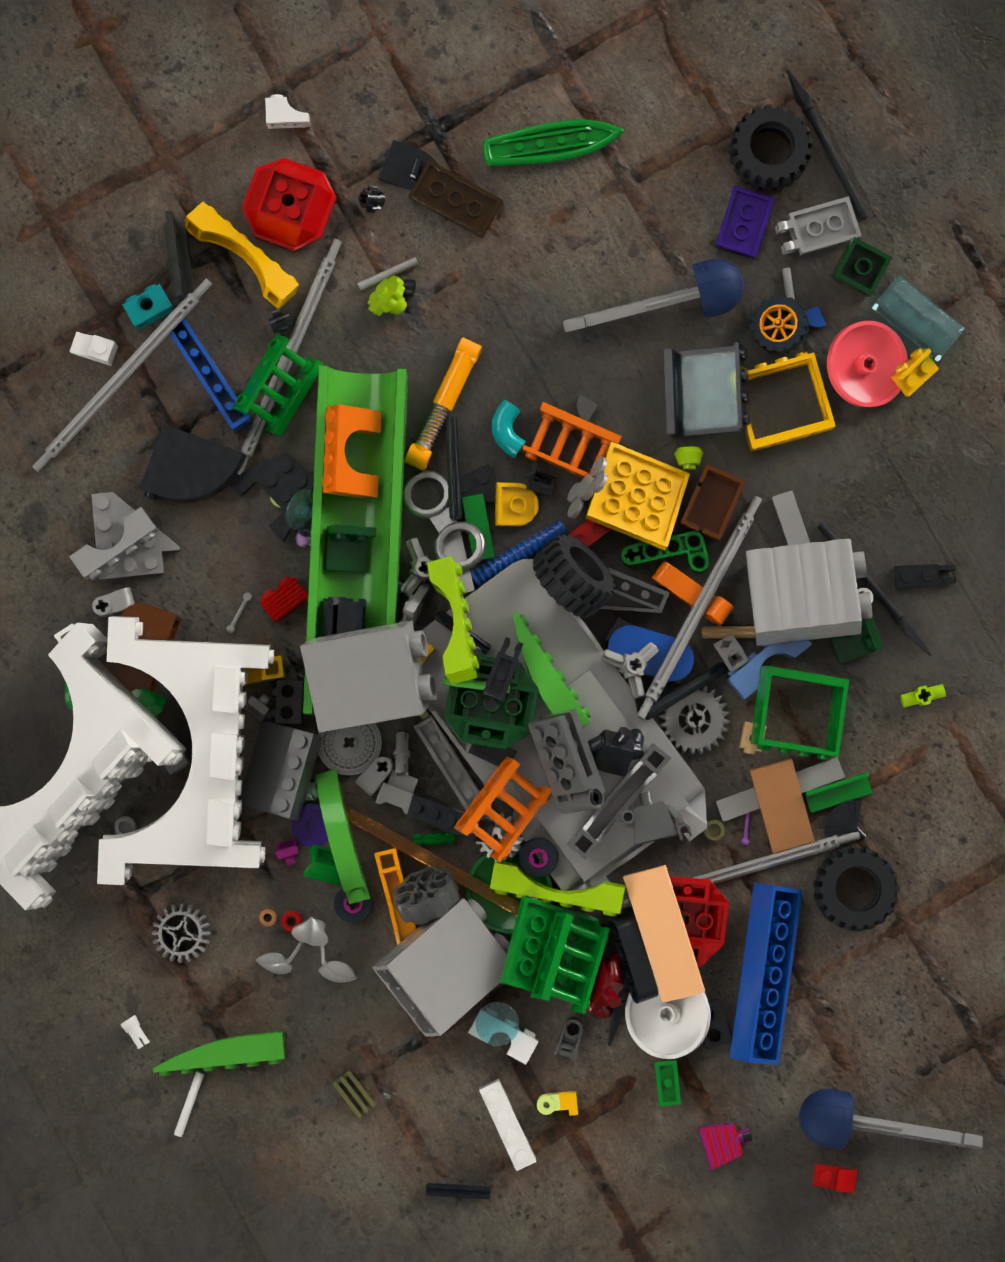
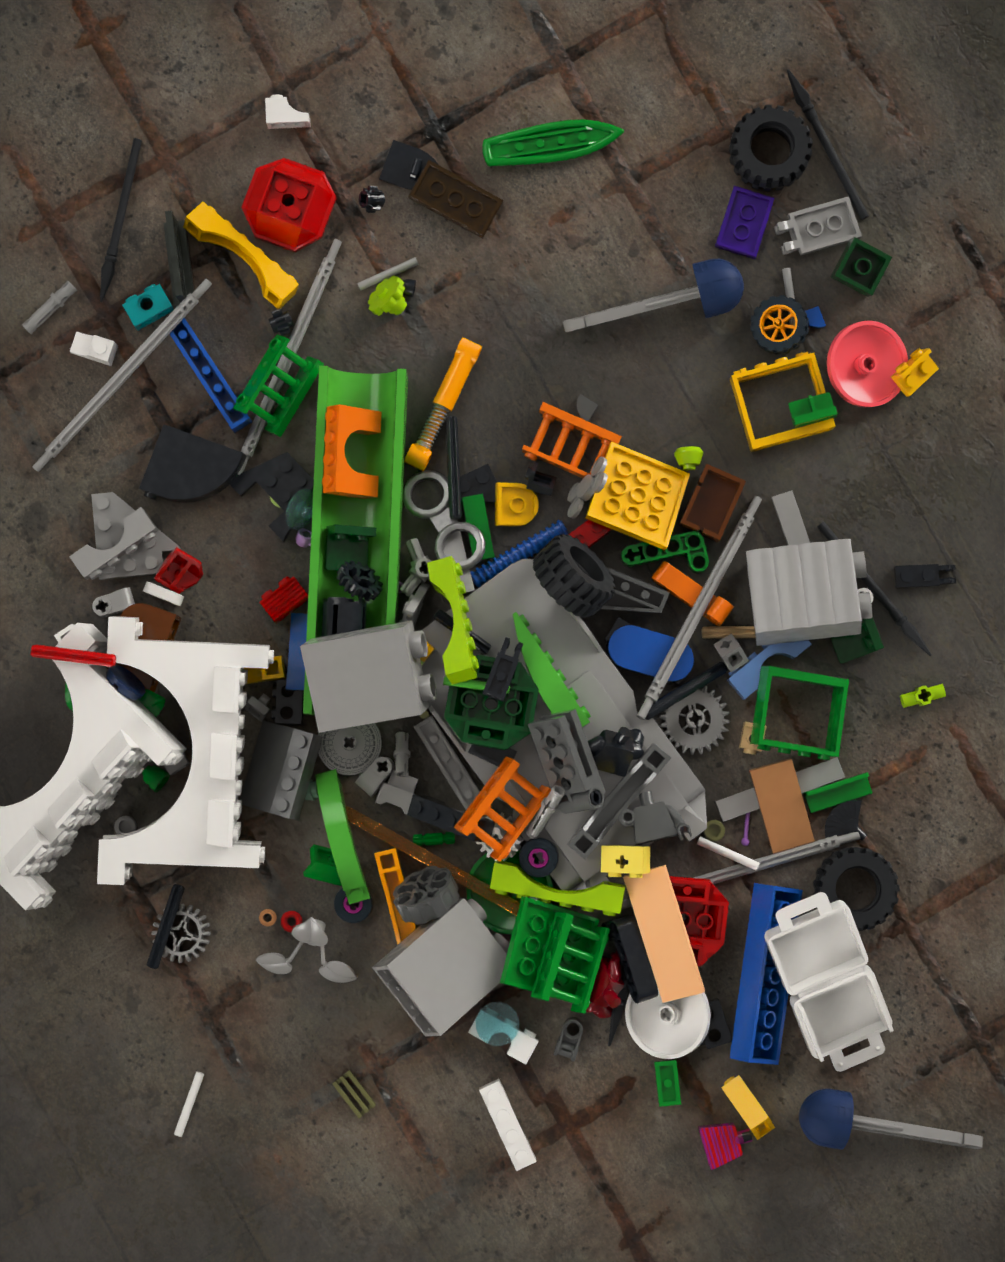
(49, 307): none -> light grey pin
(73, 655): none -> red axle
(108, 267): none -> black piece
(127, 682): none -> dark blue tile
(132, 1027): white pin -> none
(155, 777): none -> green hat
(163, 593): none -> white beam
(165, 926): none -> black axle
(179, 571): none -> red slope
(228, 1052): bright green slope -> none
(247, 597): light grey hinge -> none
(287, 850): magenta tile -> none
(296, 668): none -> blue sticker
(310, 827): dark purple tile -> none
(359, 580): none -> black gear
(459, 1191): black axle -> none
(503, 429): teal cylinder -> none
(548, 806): none -> light grey pin
(558, 1101): leg -> none
(637, 857): none -> light yellow brick
(639, 662): light grey bush -> none
(706, 391): clear light blue panel -> none
(728, 853): none -> white bar
(747, 1106): none -> yellow slope
(812, 409): none -> green panel
(829, 980): none -> white piece
(835, 1177): red brick -> none
(918, 317): clear light blue slope -> none

